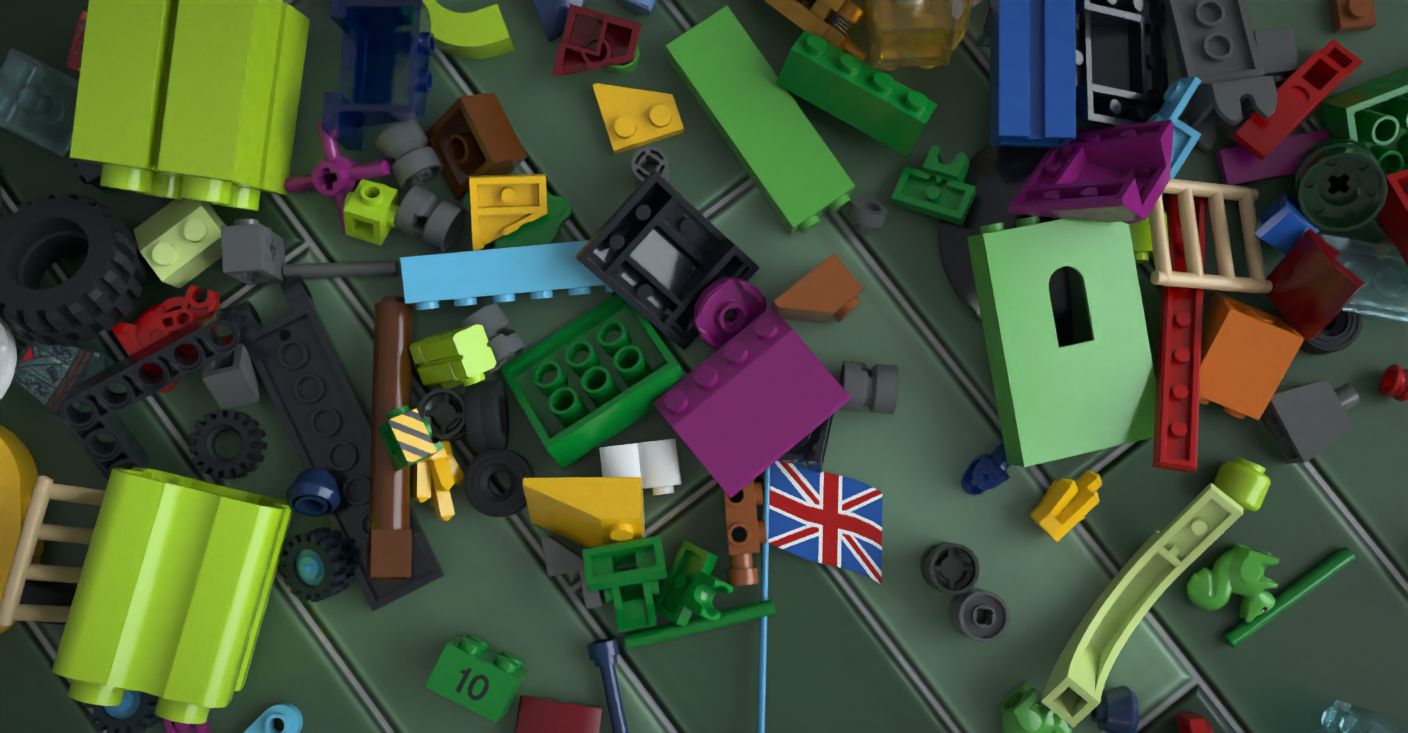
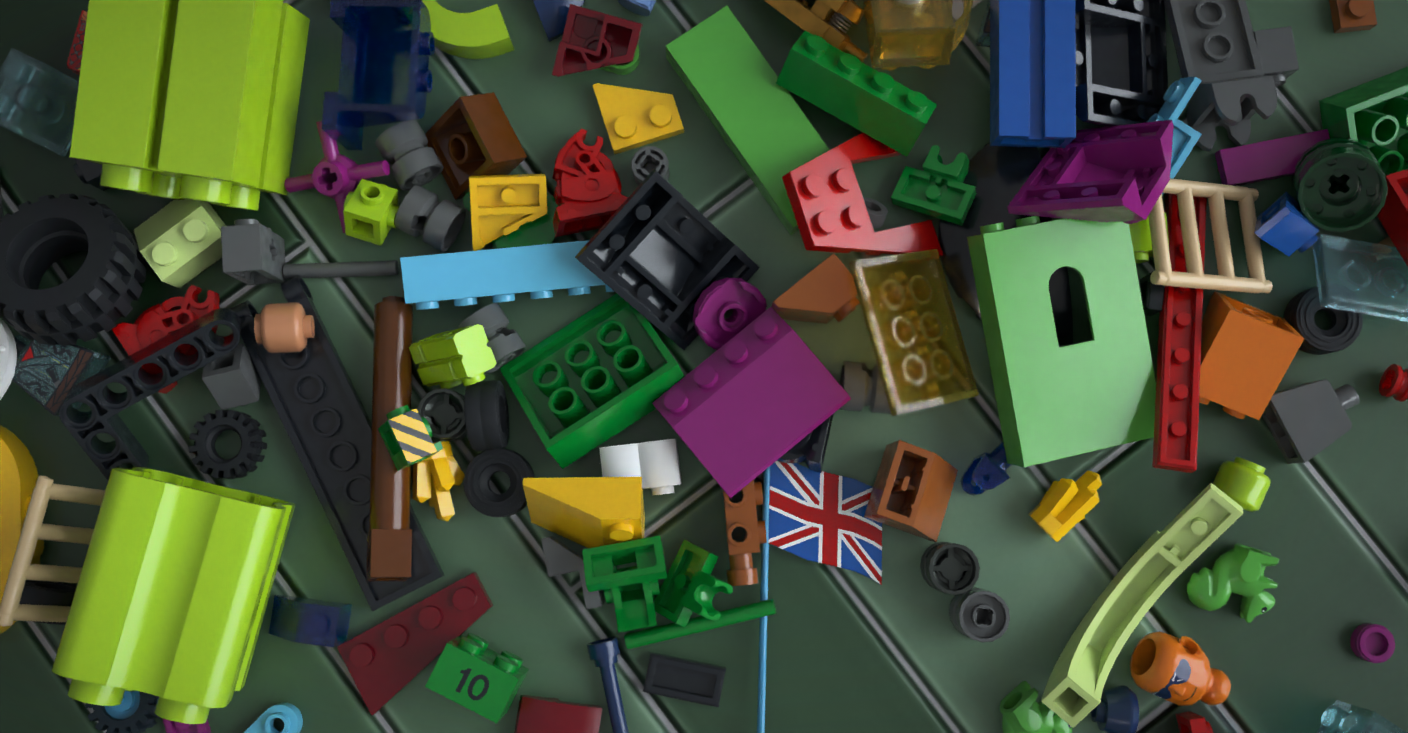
(283, 327): none -> nougat head
(310, 620): none -> slope
(313, 493): dark blue cone -> none
(318, 564): black wheel -> none
(403, 645): none -> dark red wing
(586, 187): none -> red piece
(684, 679): none -> black tile
(833, 209): none -> wing
(911, 490): none -> dark orange slope
(913, 331): none -> clear yellow slope
(1151, 296): none -> black tile
(1177, 670): none -> orange piece
(1291, 595): green bar -> none
(1298, 98): red slope -> none
(1311, 285): dark red slope -> none
(1372, 643): none -> magenta tile

